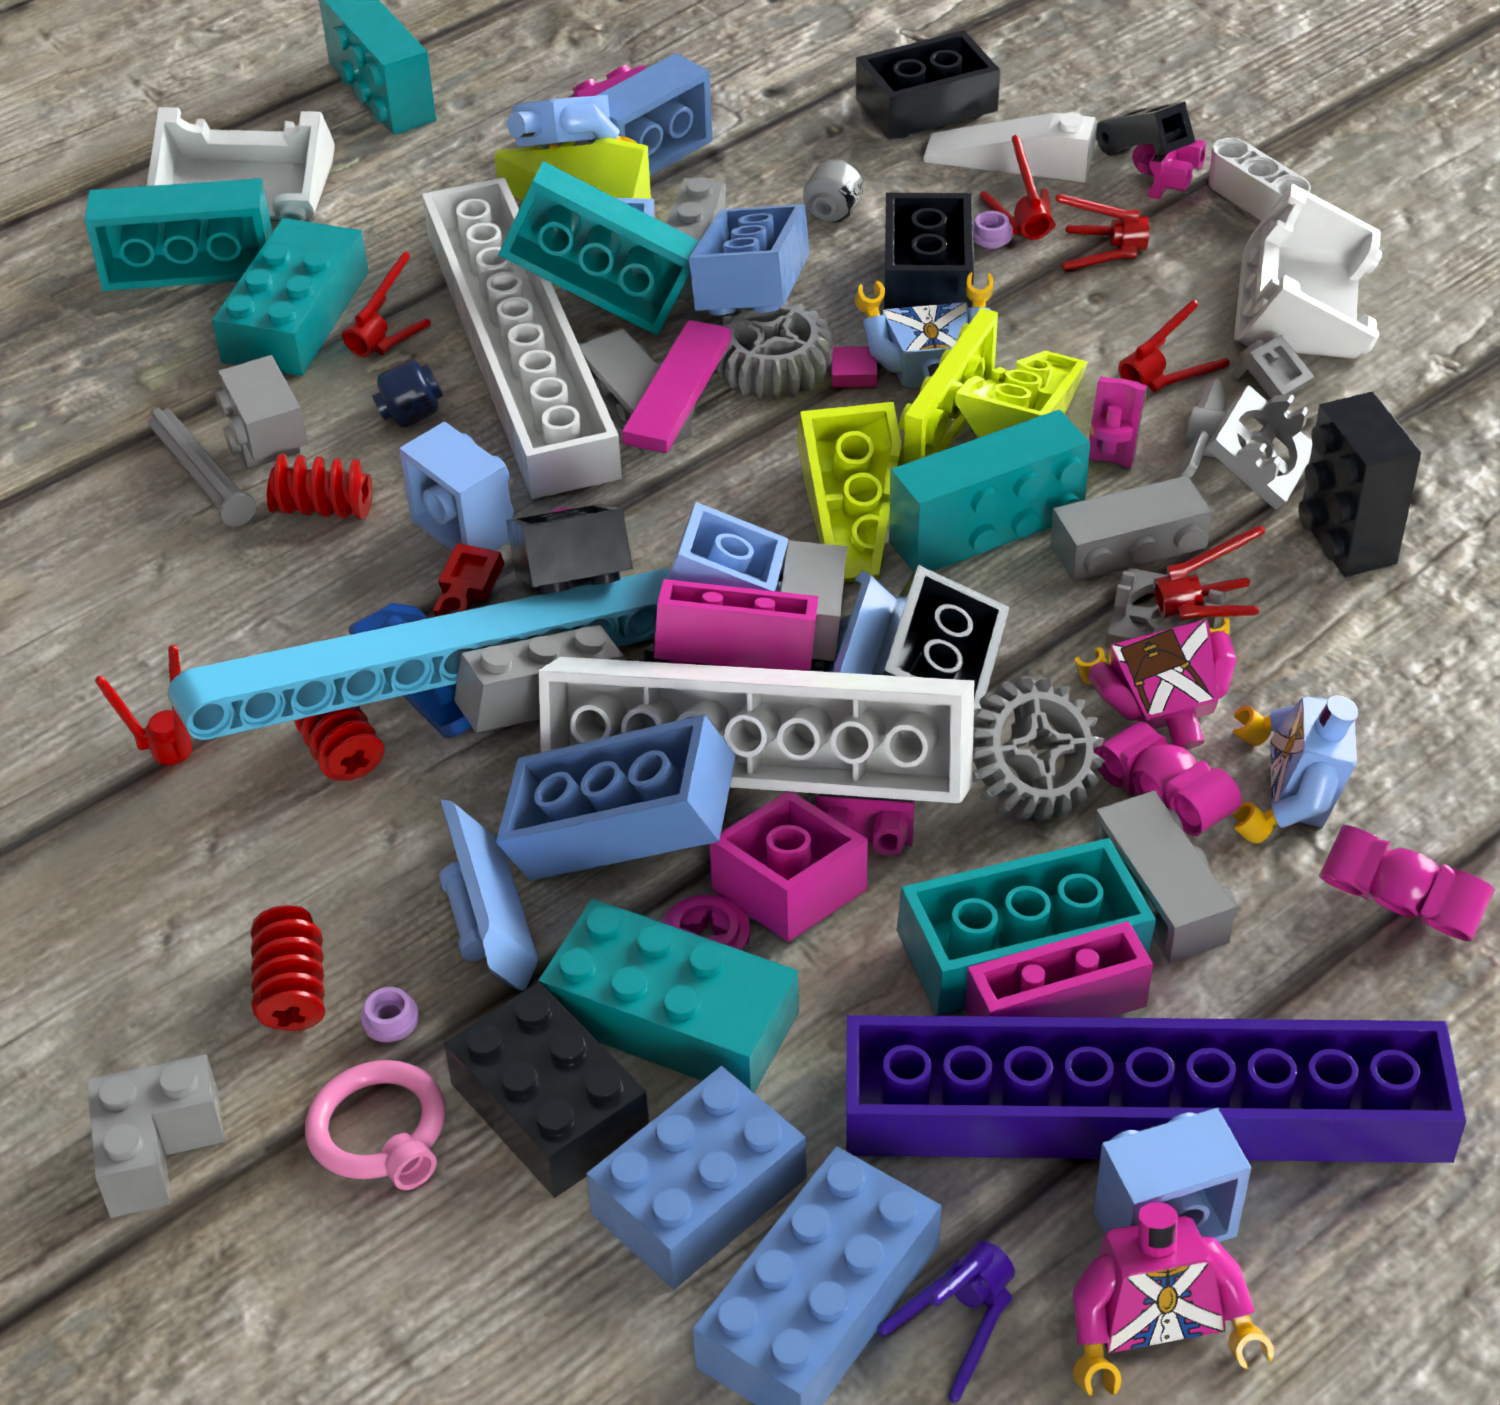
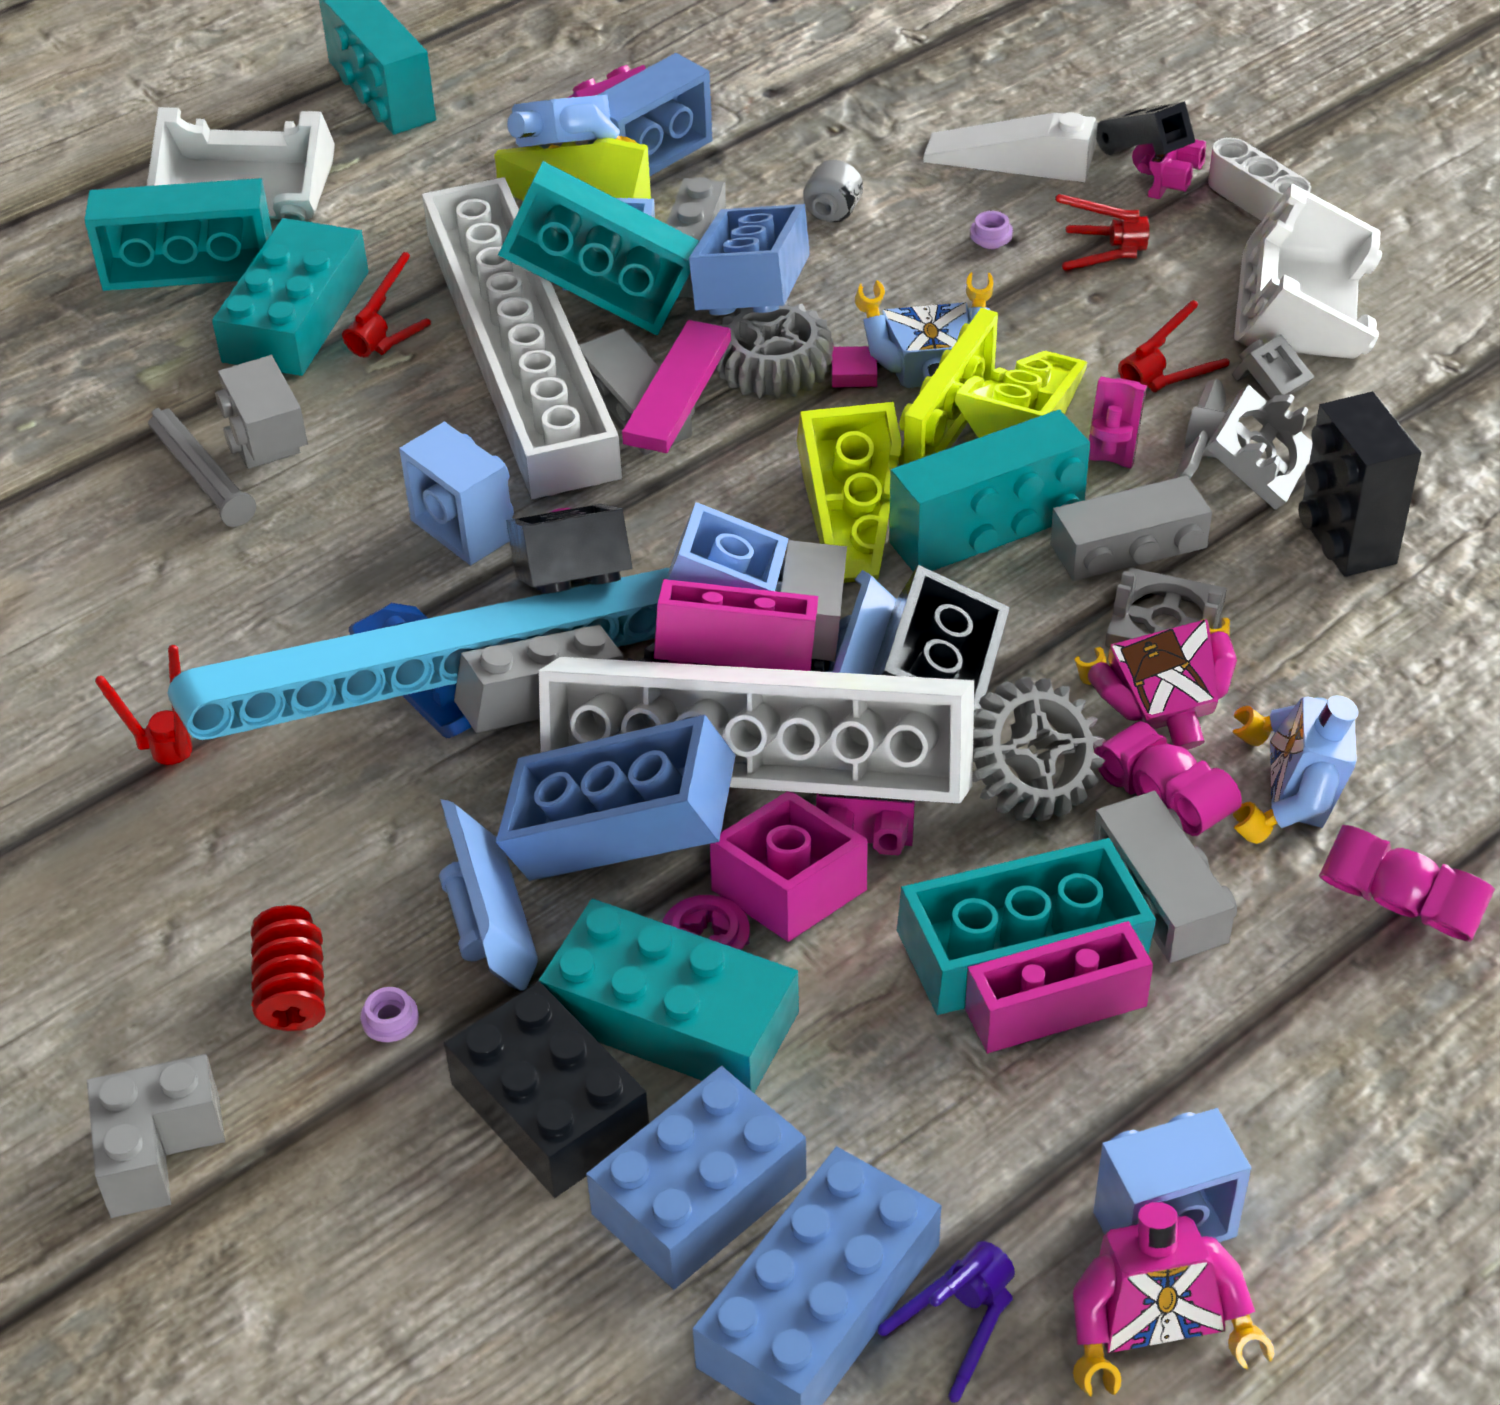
(319, 489): red piece -> none
(342, 743): red piece -> none
(404, 1156): bright pink piece -> none
(407, 393): dark blue head -> none
(467, 576): red plate -> none
(927, 84): black brick -> none
(927, 249): black brick -> none
(1032, 213): red plant -> none
(1082, 1080): dark purple brick -> none
(1181, 593): red plant -> none

